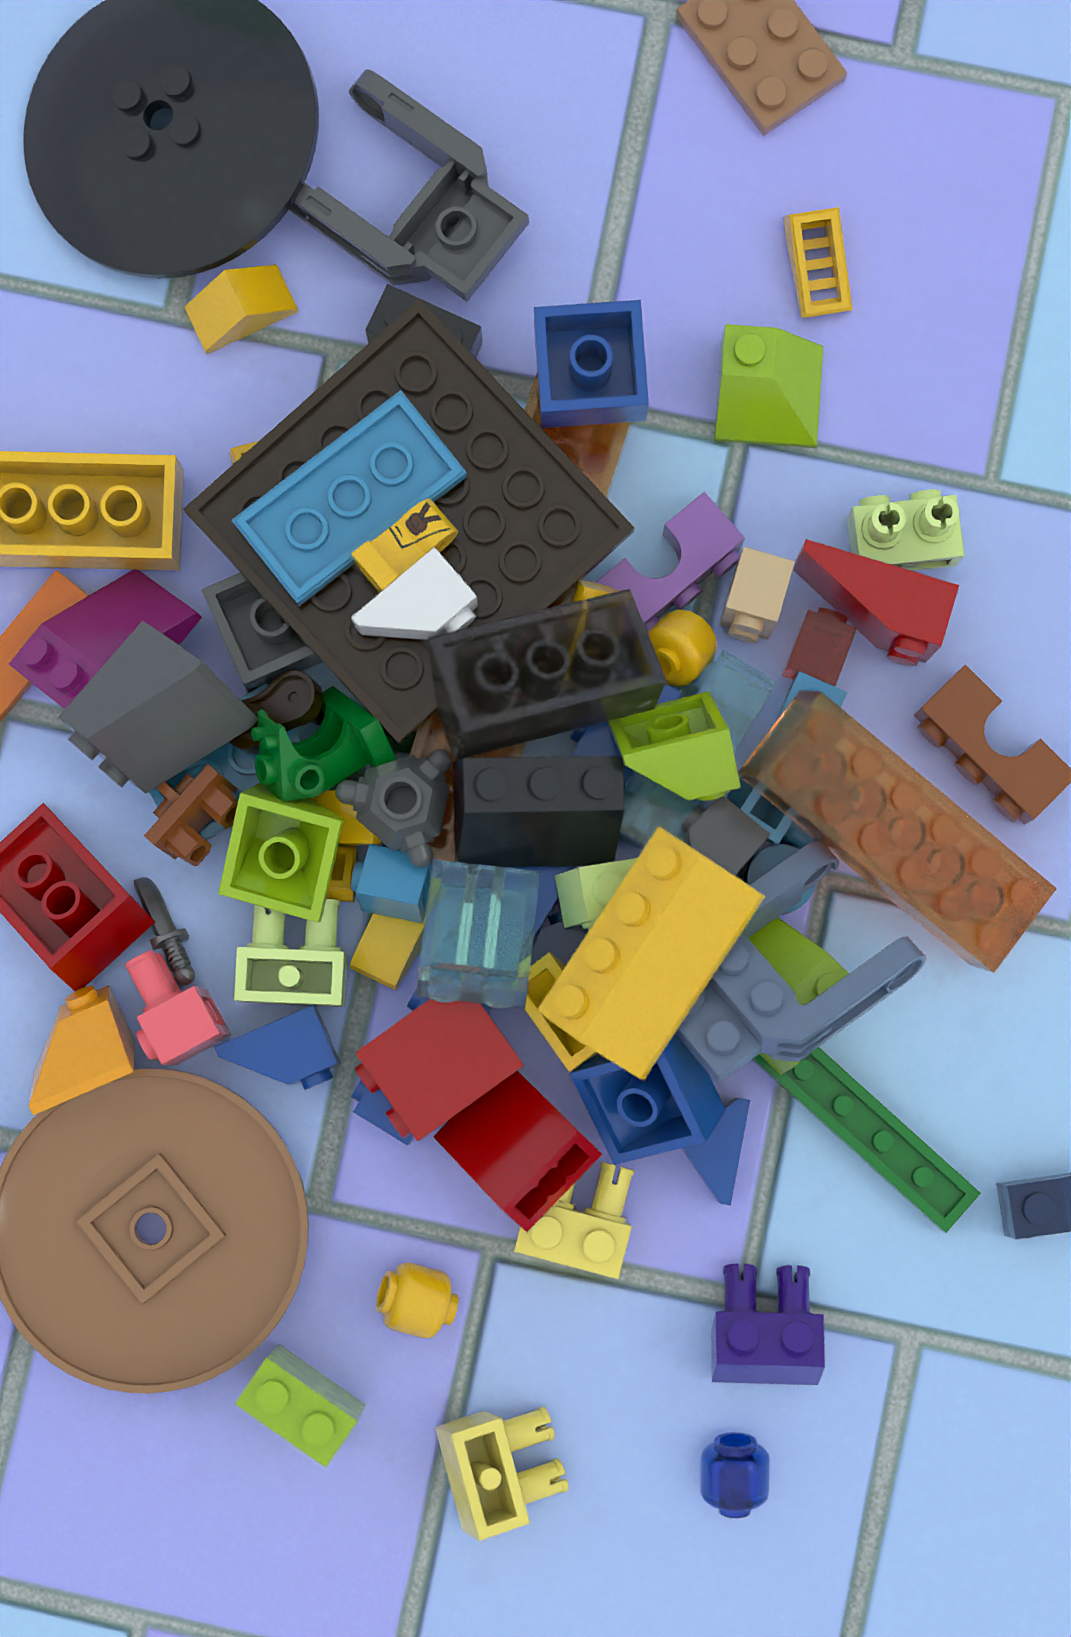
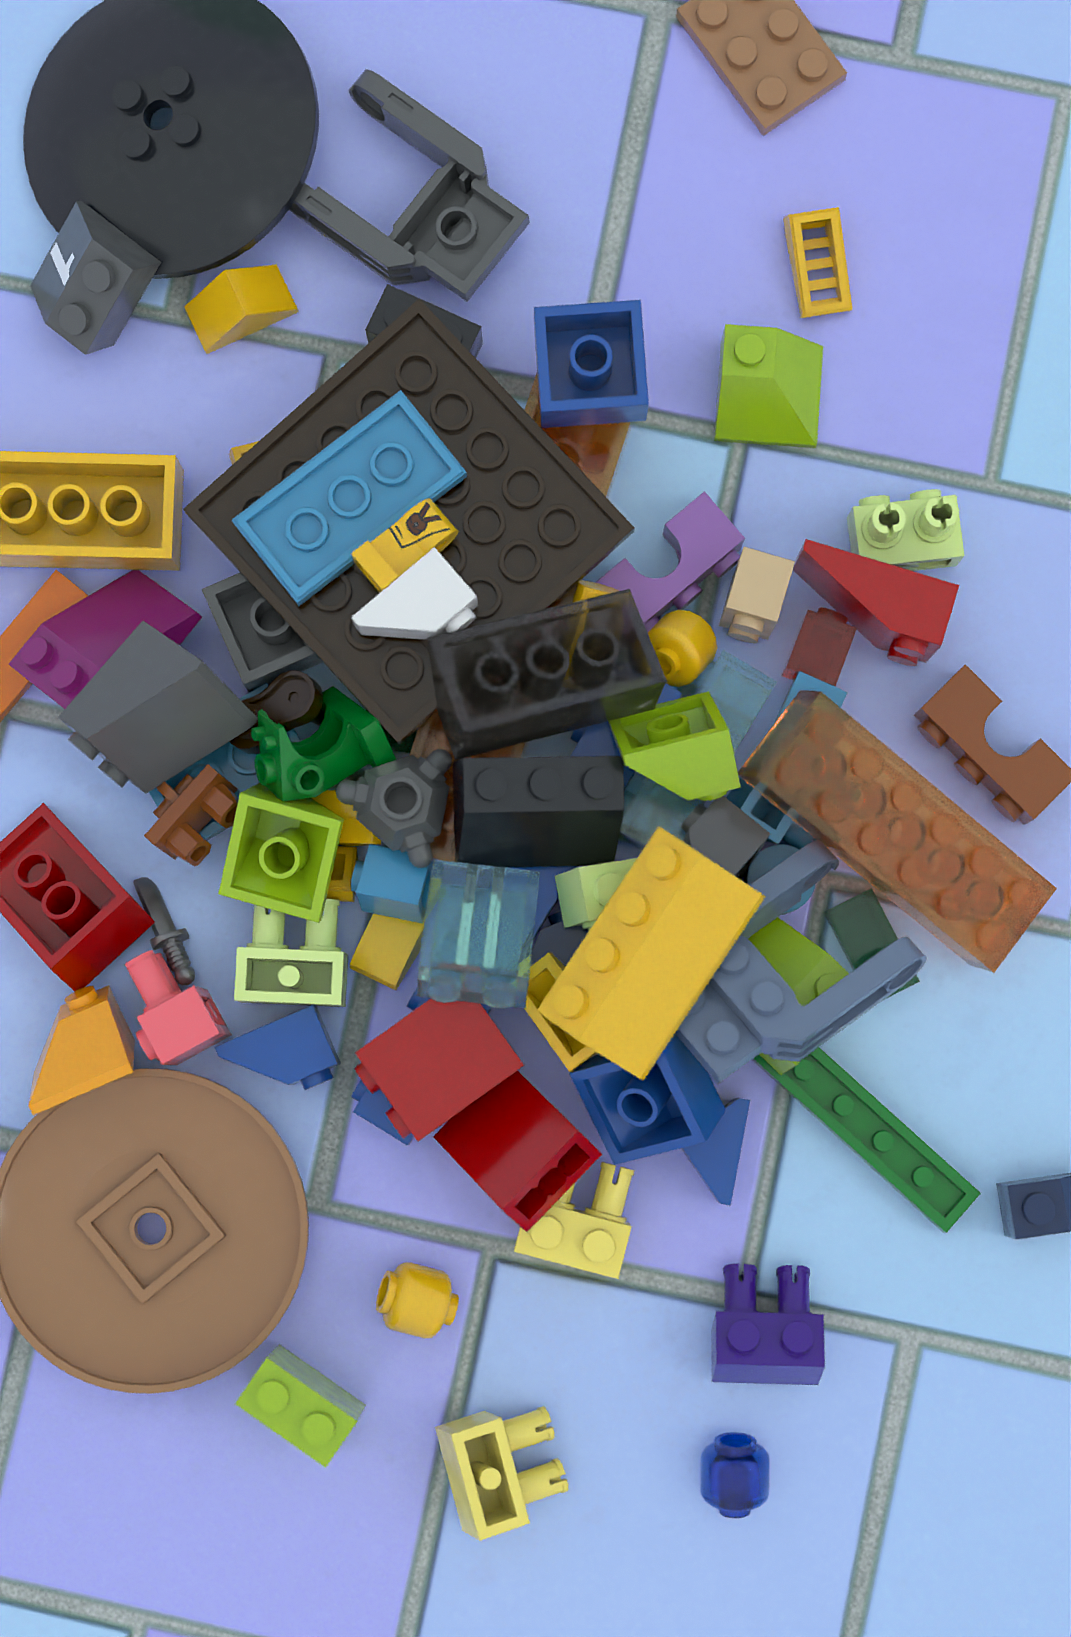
(91, 280): none -> dark grey slope
(862, 930): none -> clear green tile

